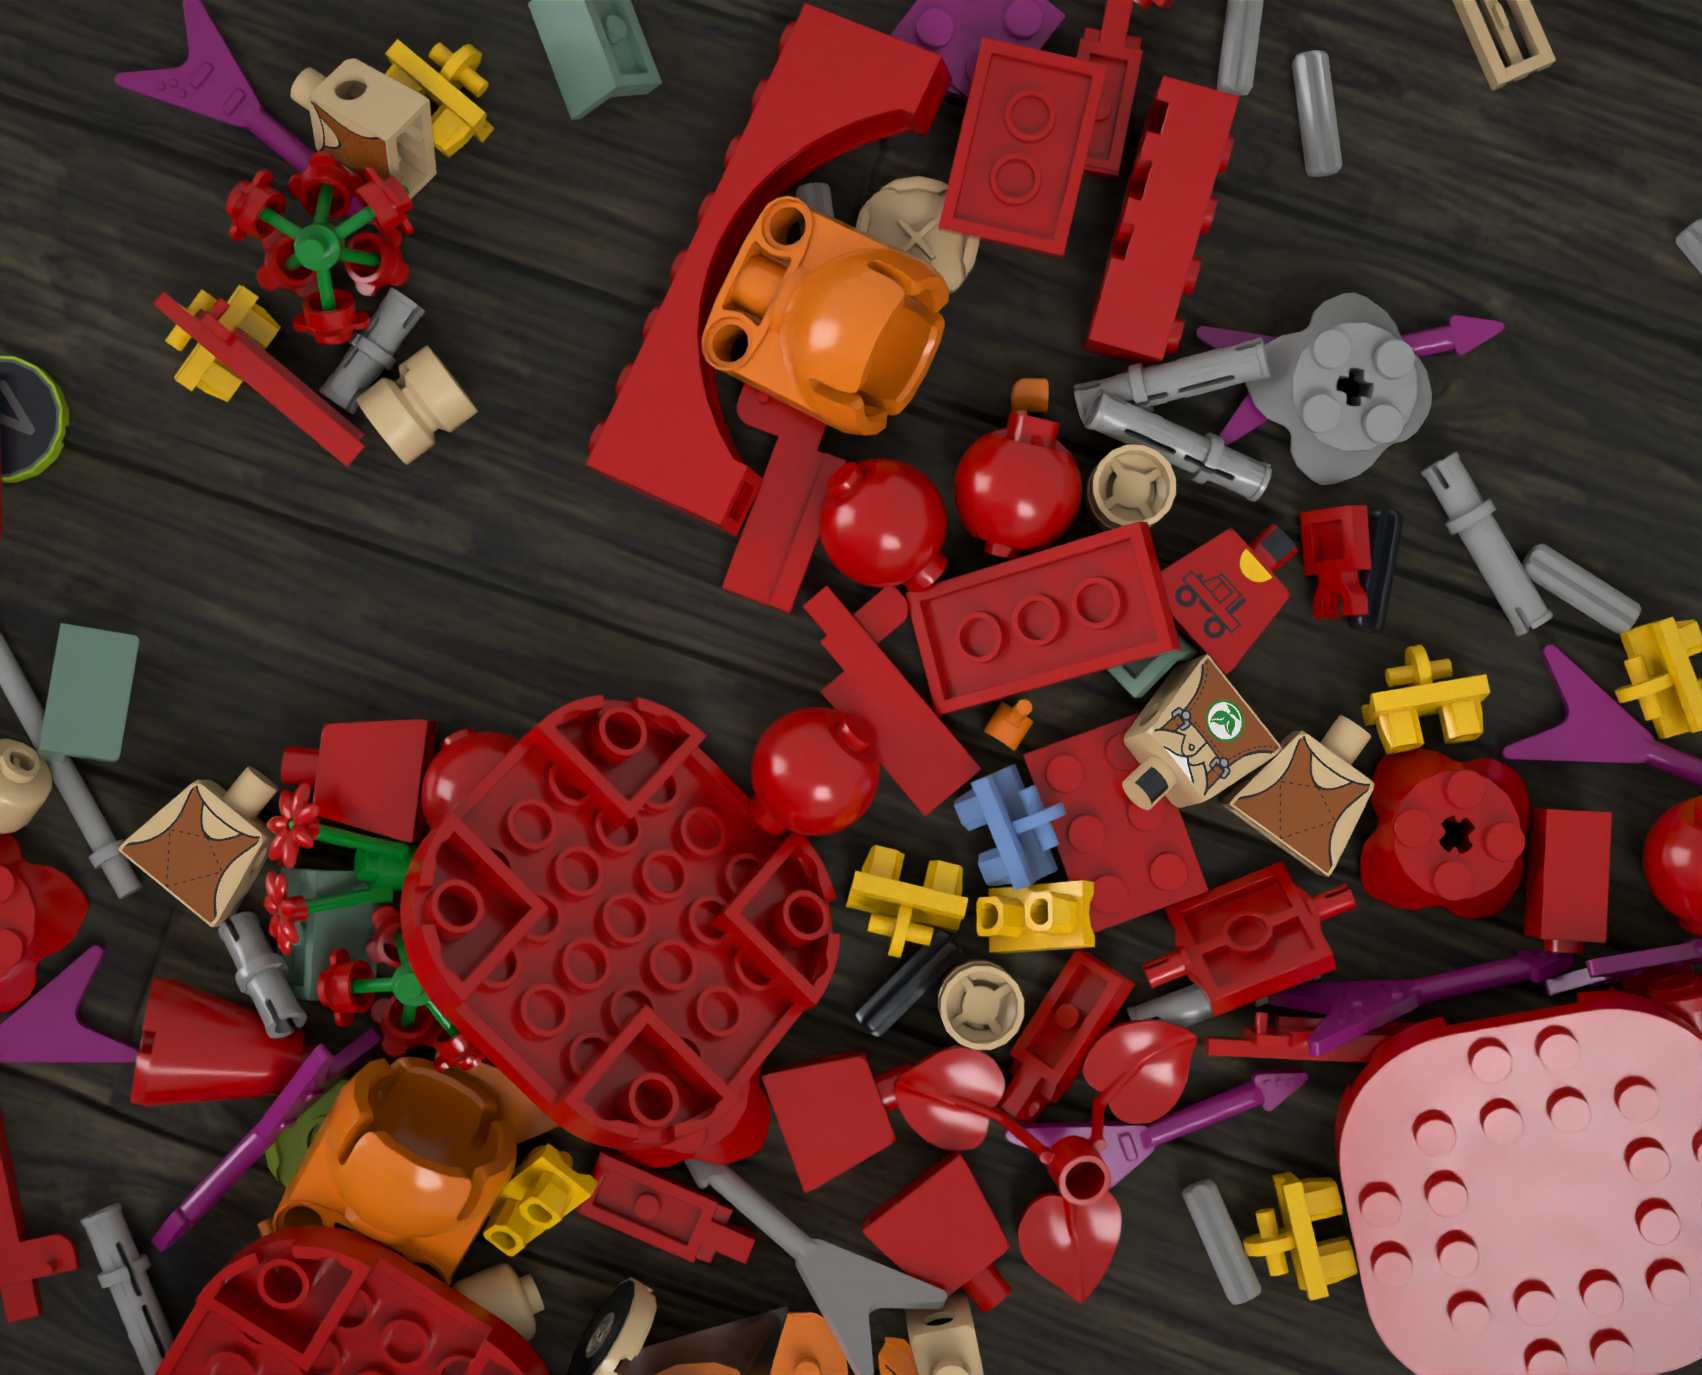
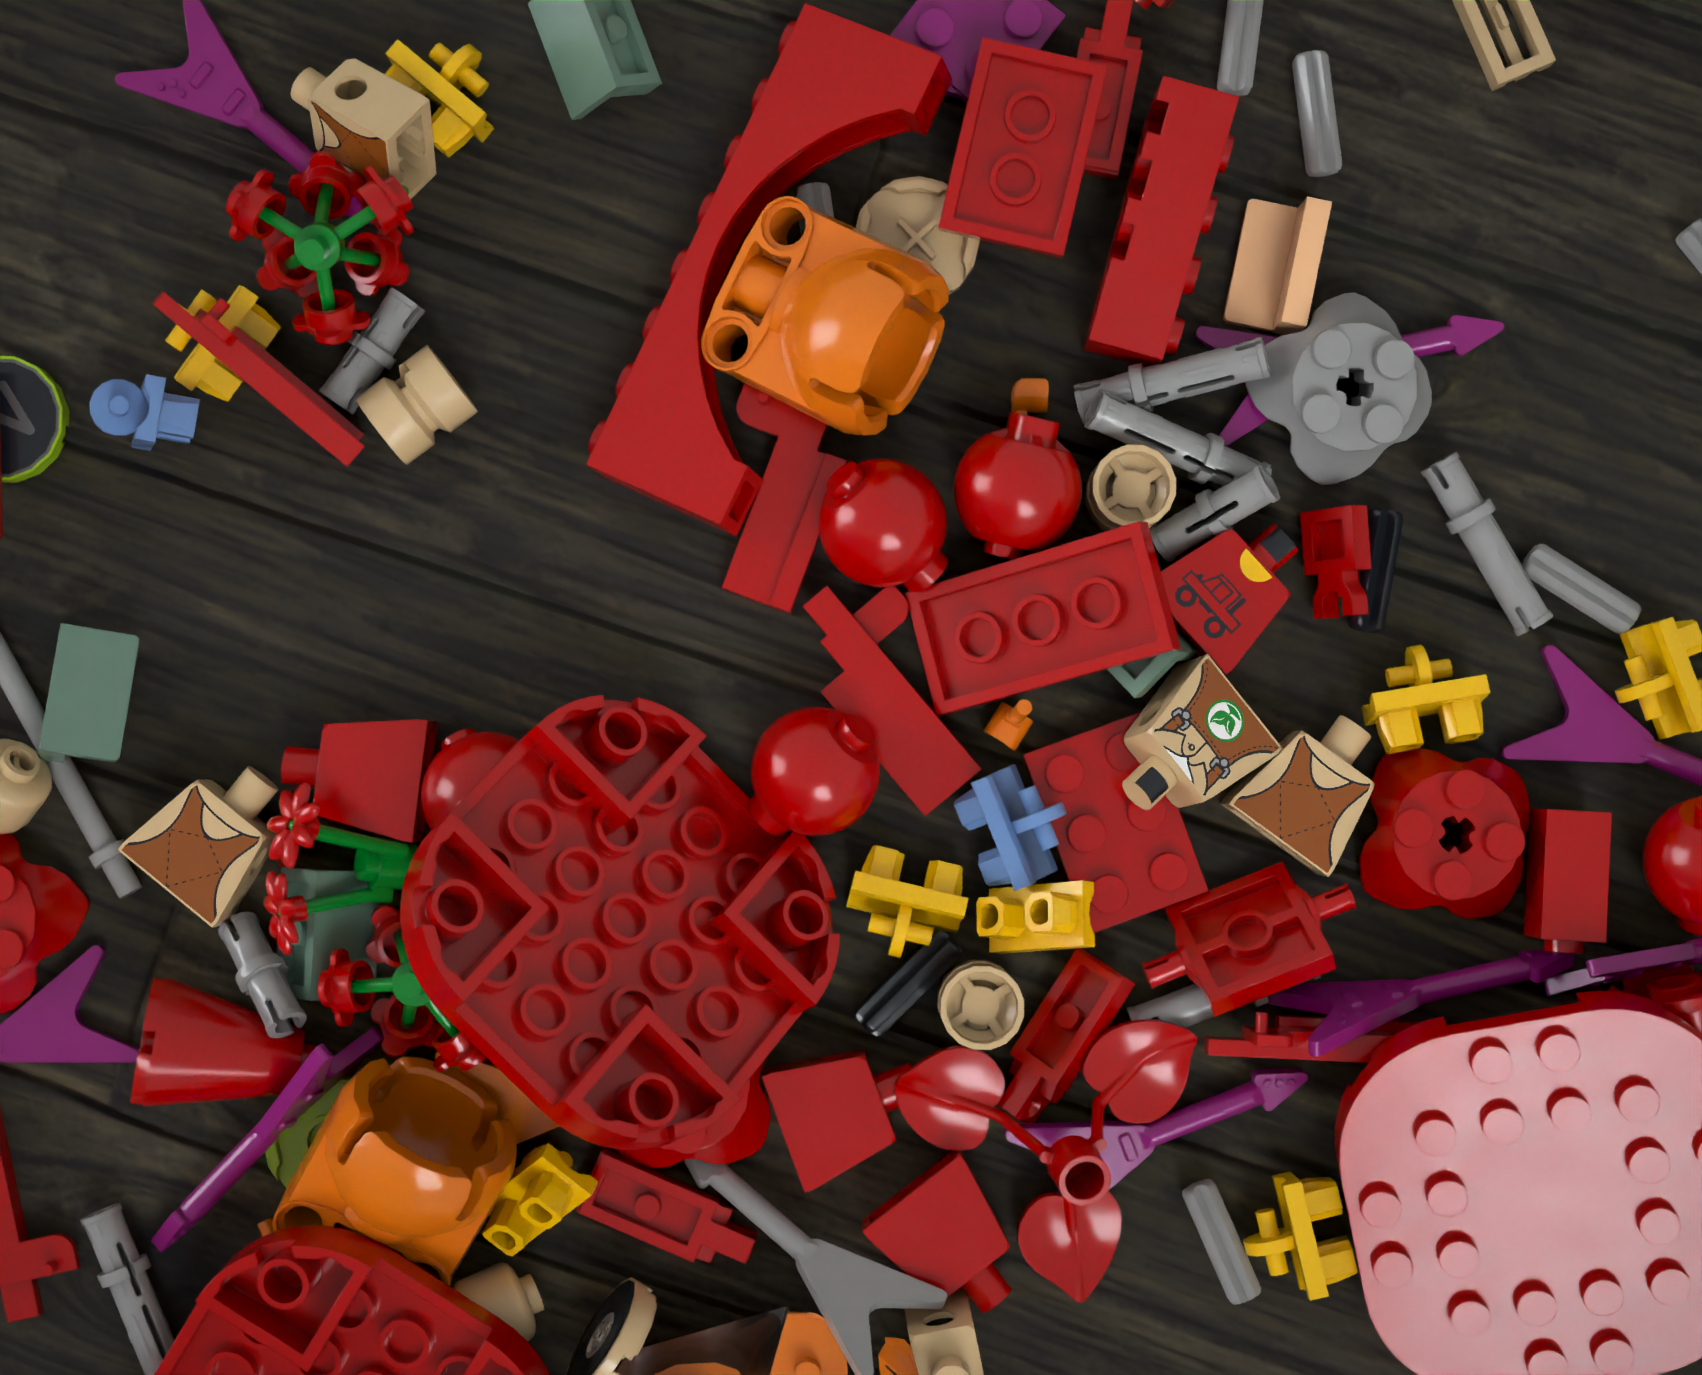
(151, 413): none -> medium blue hips
(1250, 491): none -> light grey pin
(1276, 265): none -> light nougat panel

